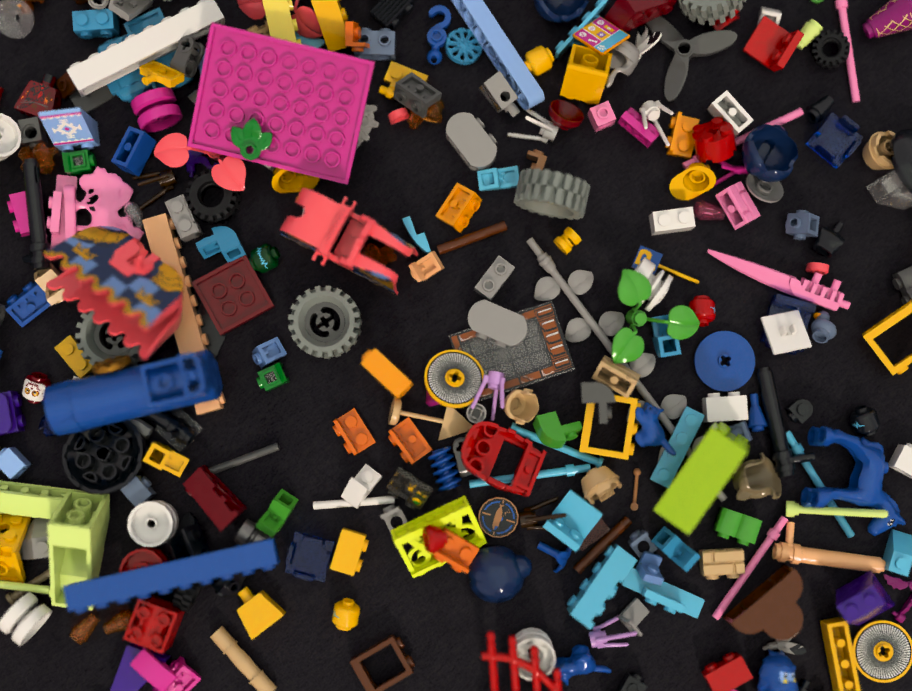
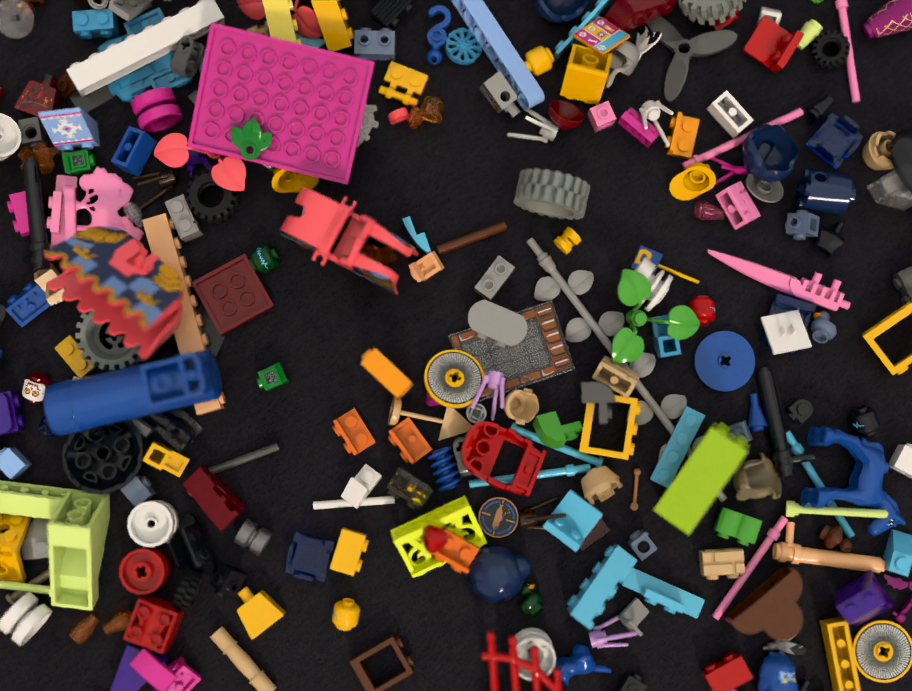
(111, 364): pearl gold wheel -> none
(160, 73): yellow plate -> none
(171, 574): blue brick -> none
(223, 241): dark azure brick -> none
(268, 352): medium blue bracket -> none
(277, 513): bright green brick -> none
(313, 304): light grey wheel -> none
(352, 35): orange bracket -> none
(390, 512): light grey bracket -> none
(416, 94): dark grey bracket -> none
(459, 207): light orange bracket -> none
(471, 141): light grey brick -> none
(498, 178): medium azure slope -> none
(532, 604): none -> dark green animal
(537, 156): medium nougat bracket -> none
(561, 556): blue plant -> none
(603, 544): reddish brown piece -> none
(649, 568): medium blue bracket -> none
(651, 430): blue animal -> none
(672, 220): white brick -> none
(675, 549): dark azure brick -> none
(714, 140): red brick -> none
(725, 408): white brick -> none
(813, 267): coral tile -> none
(825, 191): none -> dark blue cylinder
(833, 536): none -> reddish brown animal

